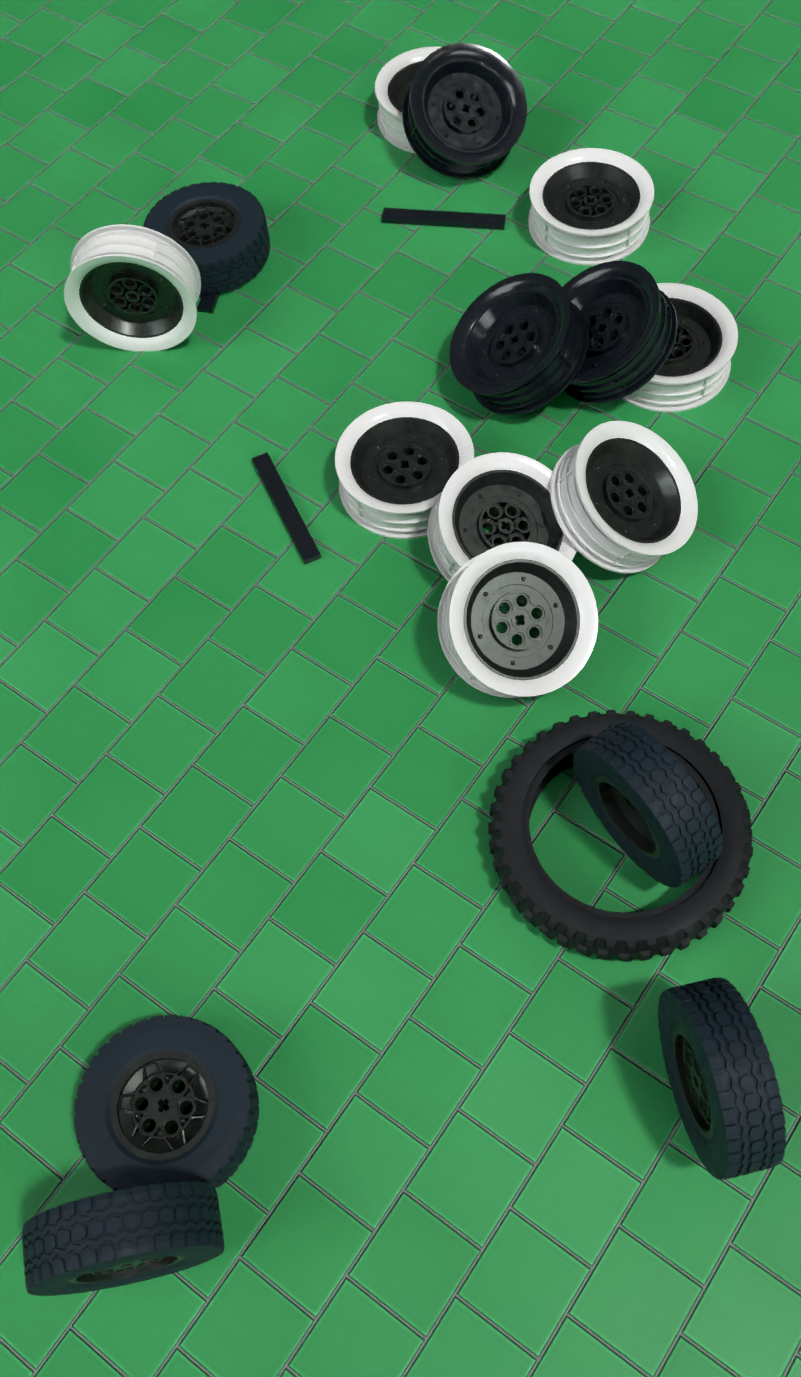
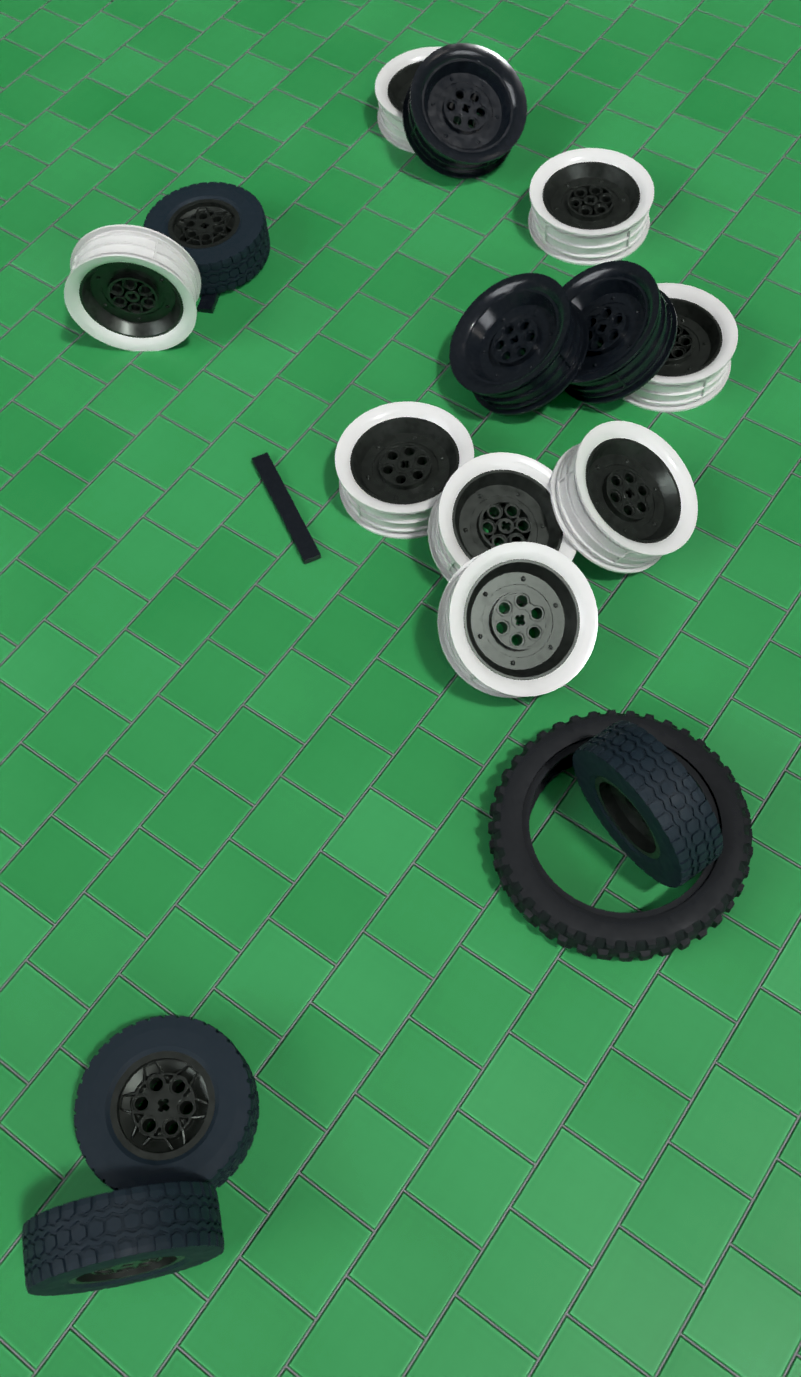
(444, 218): black tile -> none
(722, 1078): black wheel -> none

